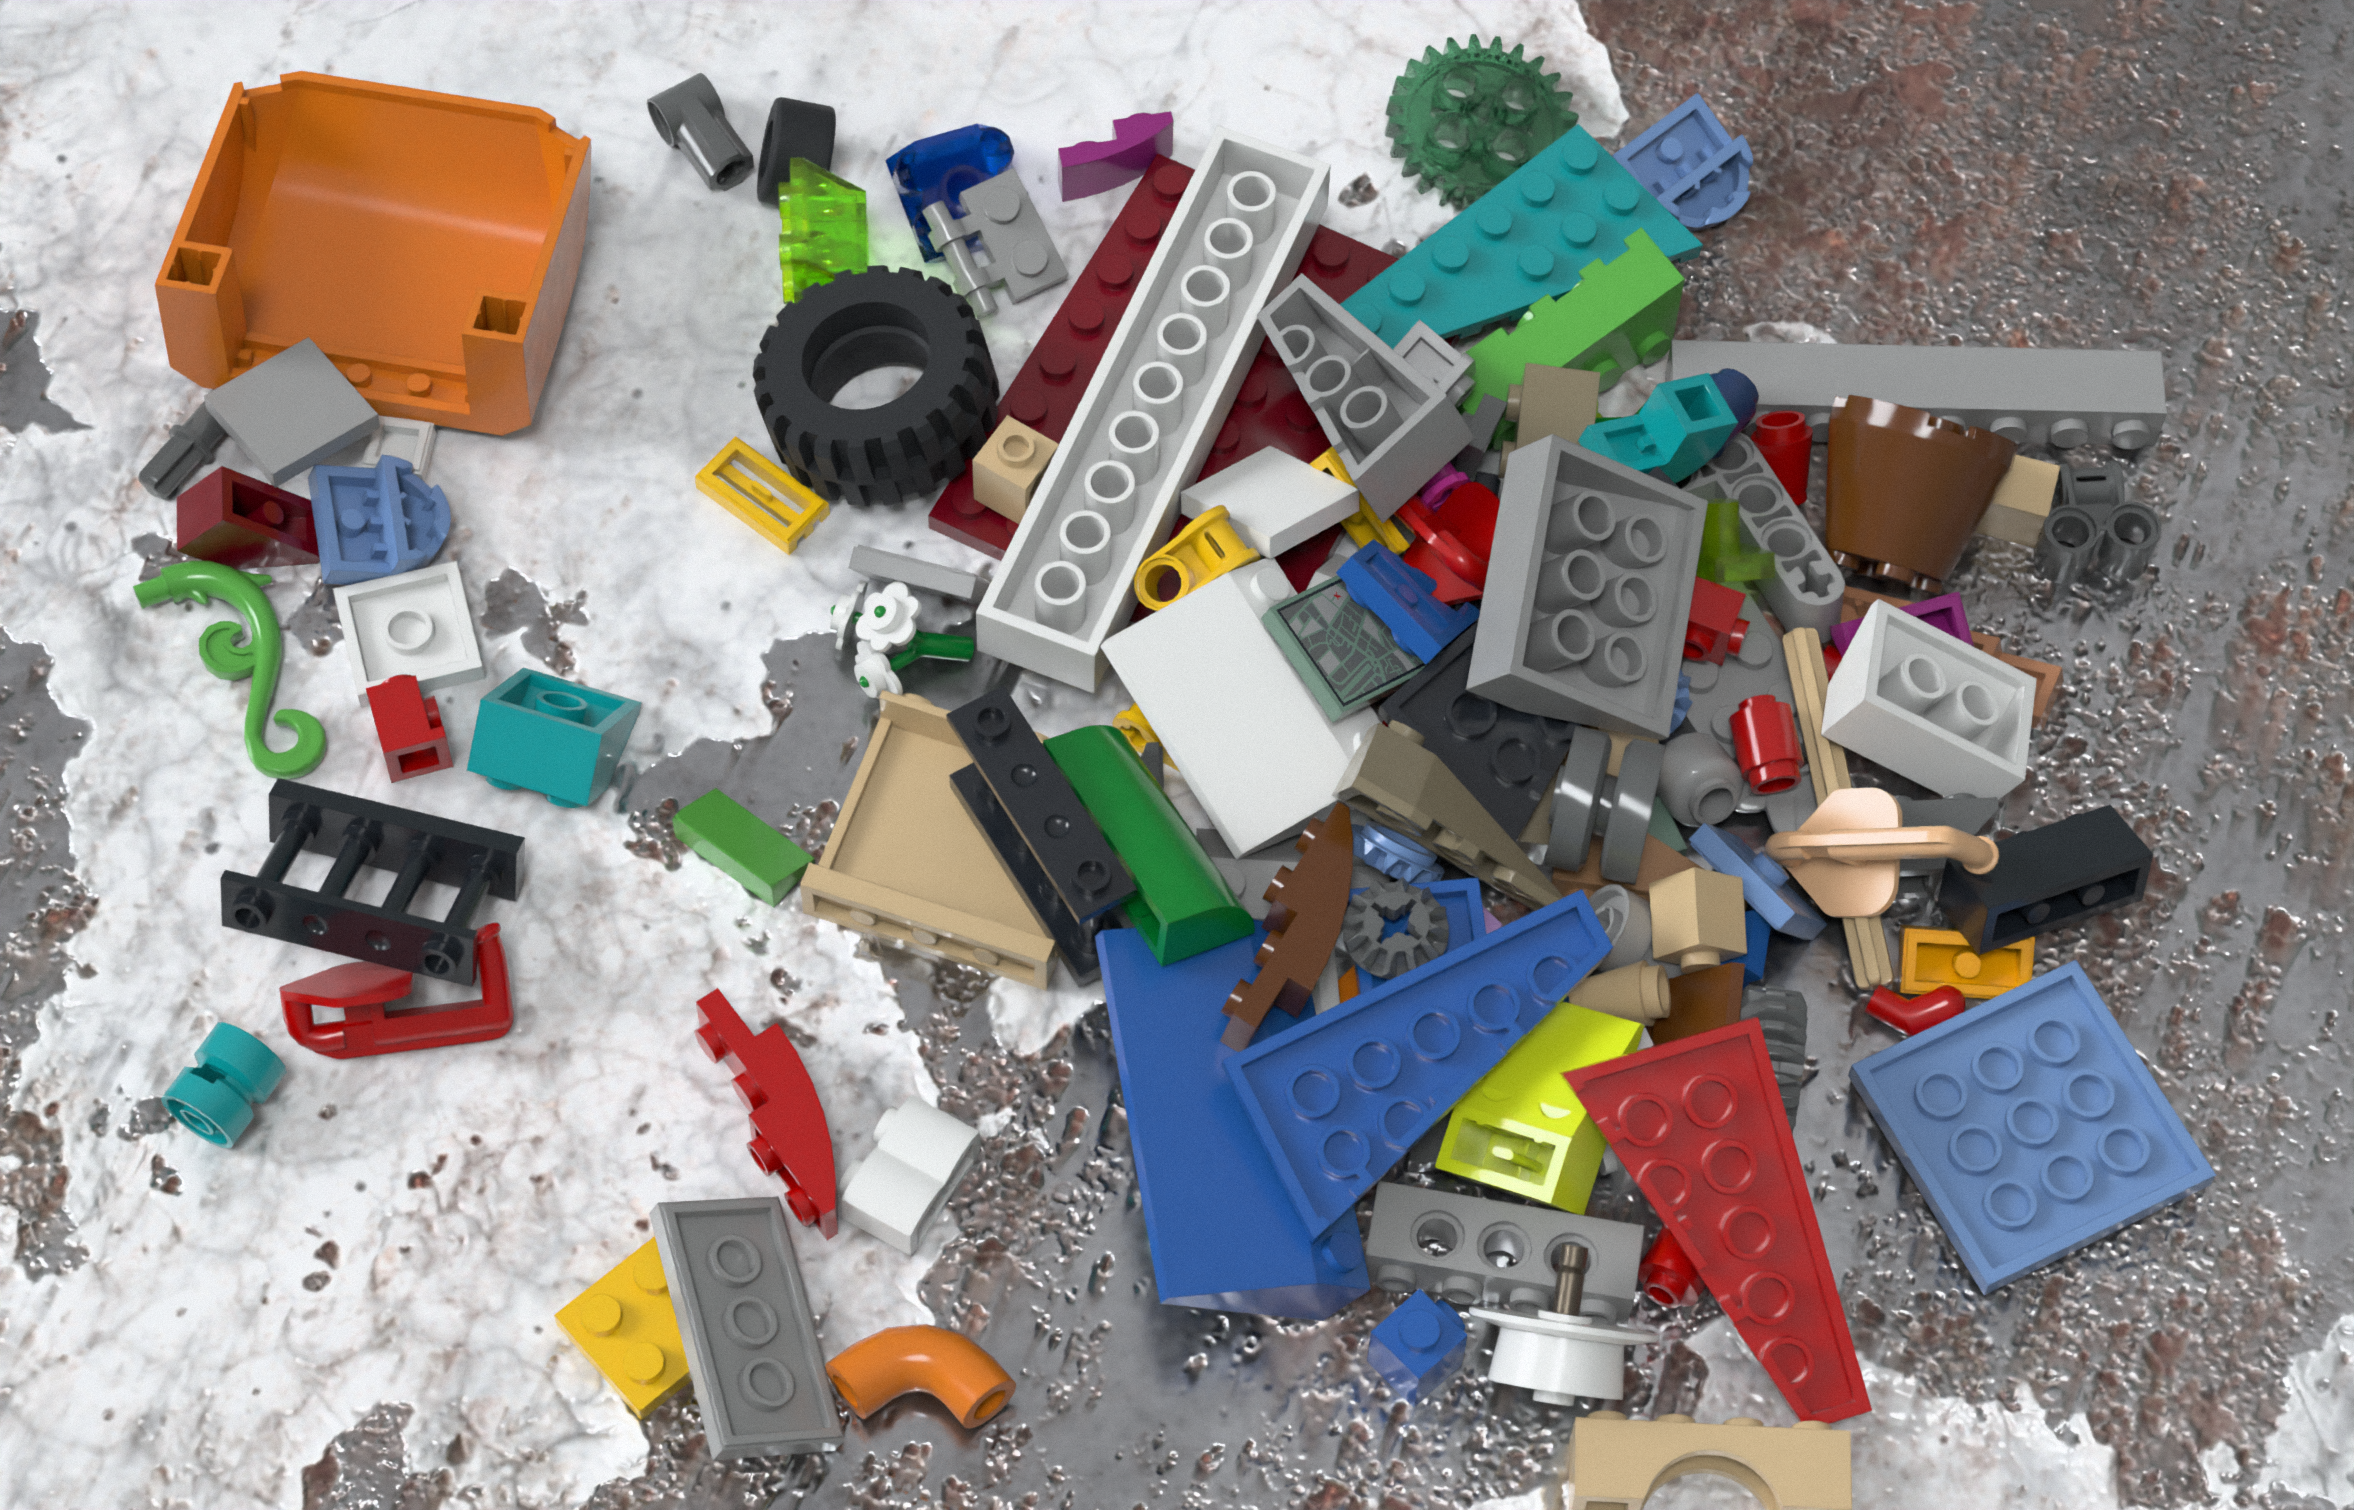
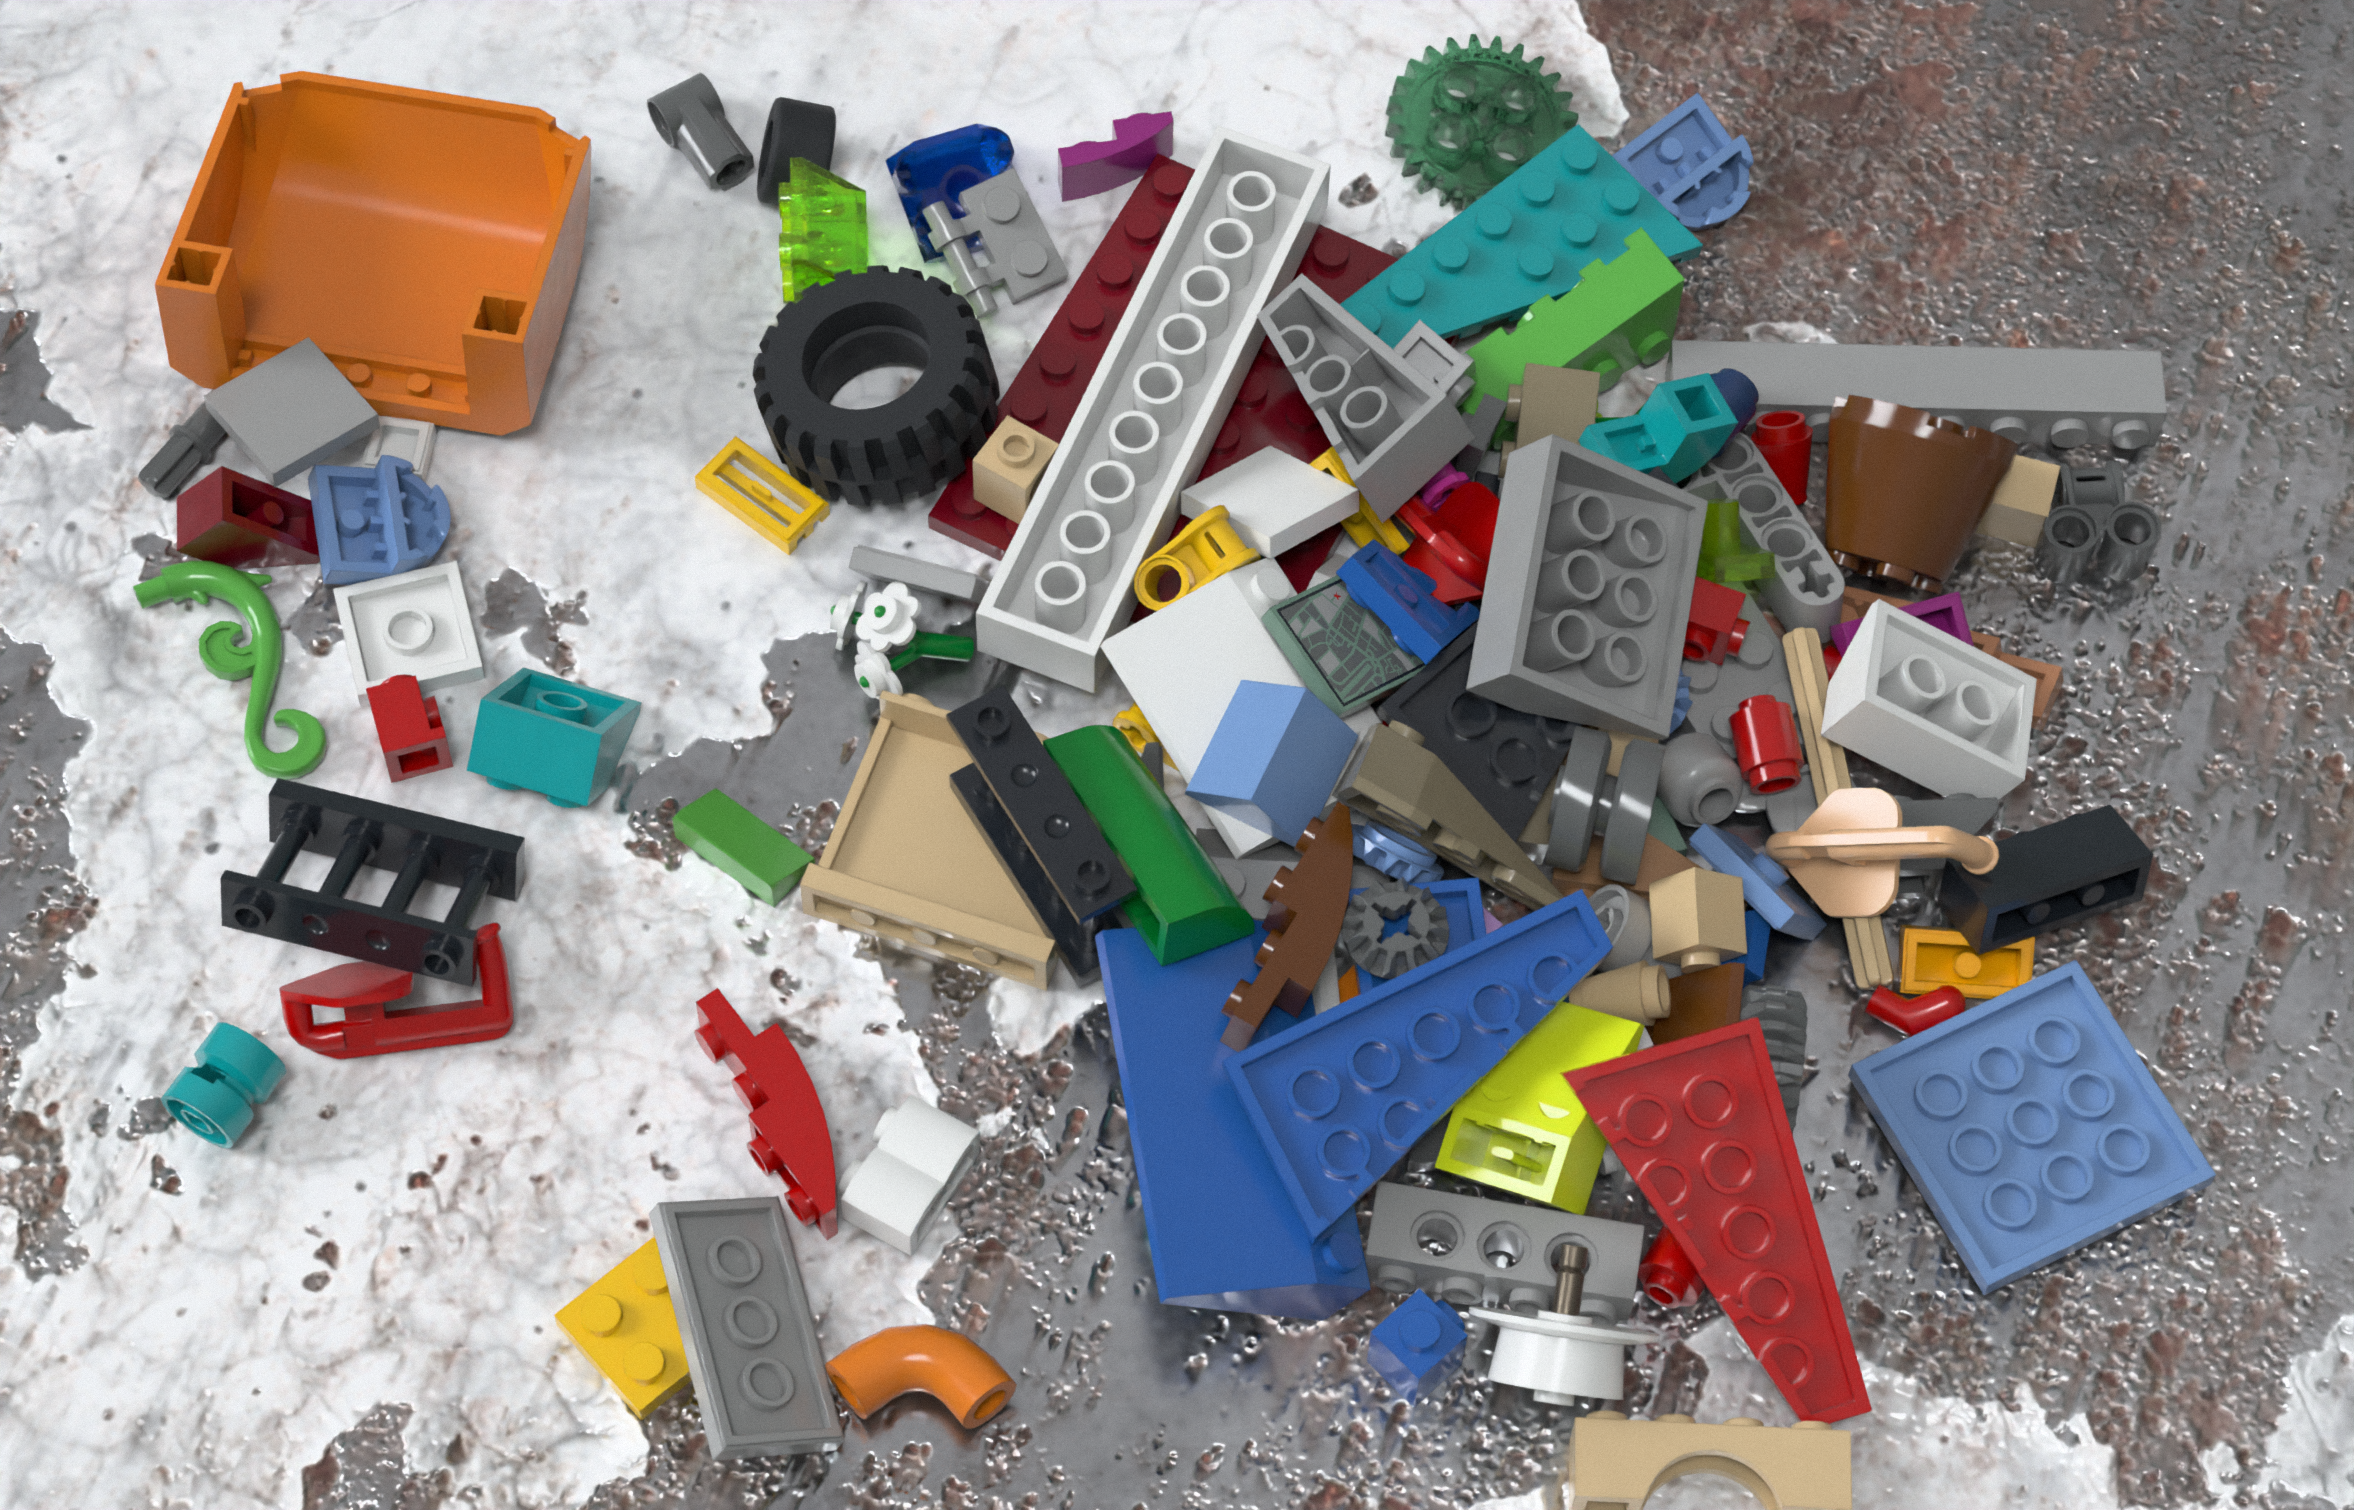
(1273, 759): none -> medium blue slope

